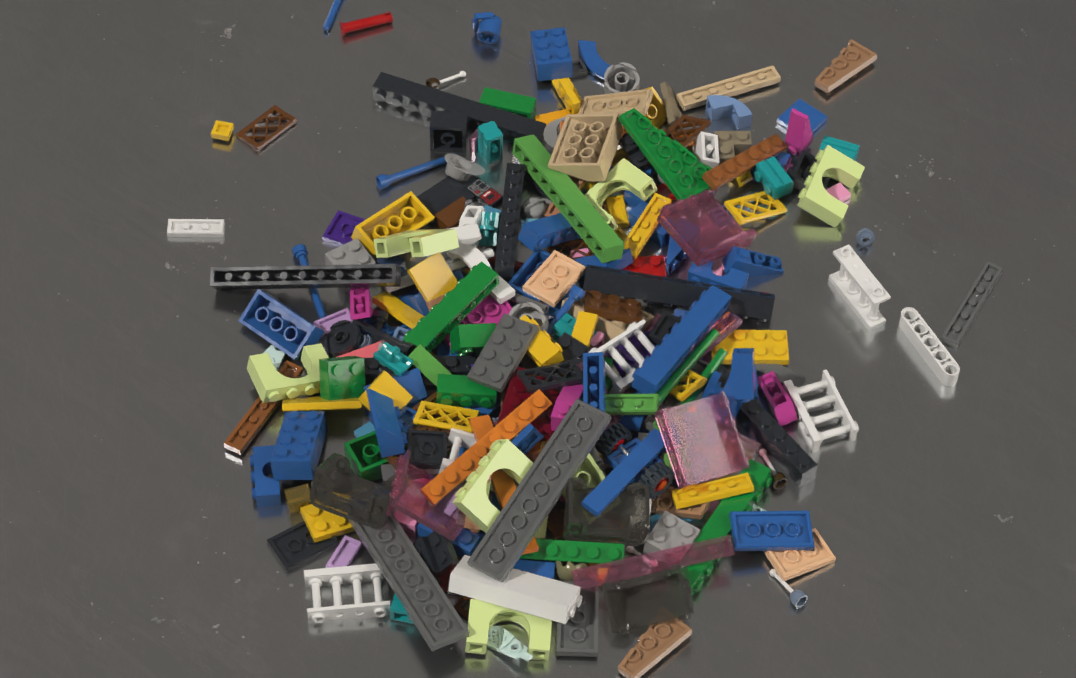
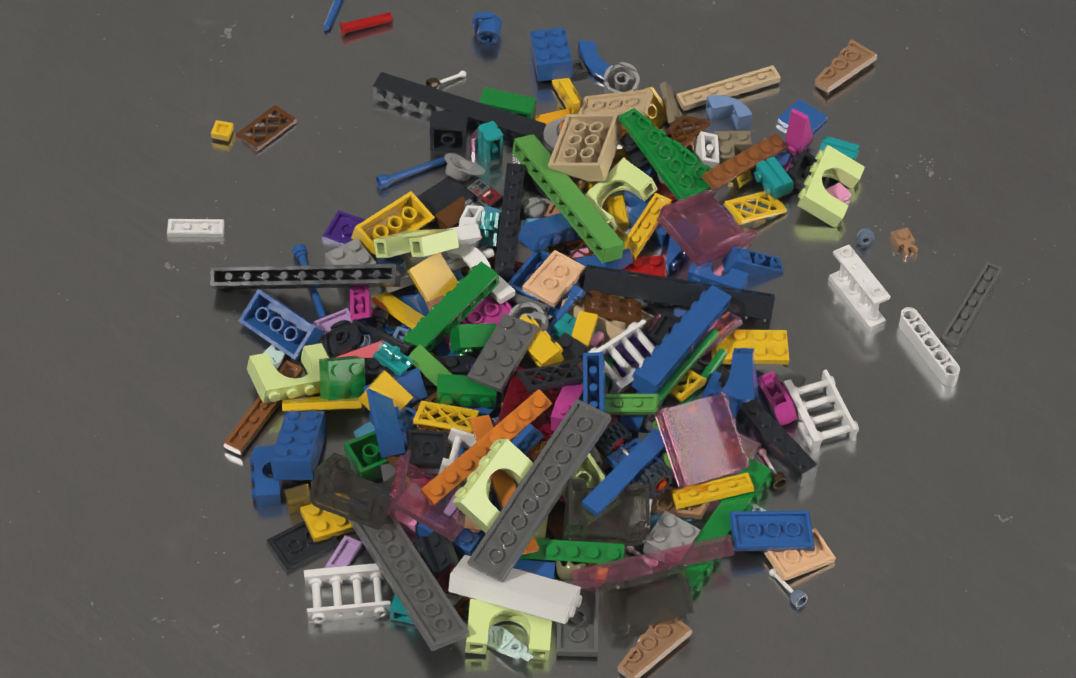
(904, 240): none -> medium nougat plate

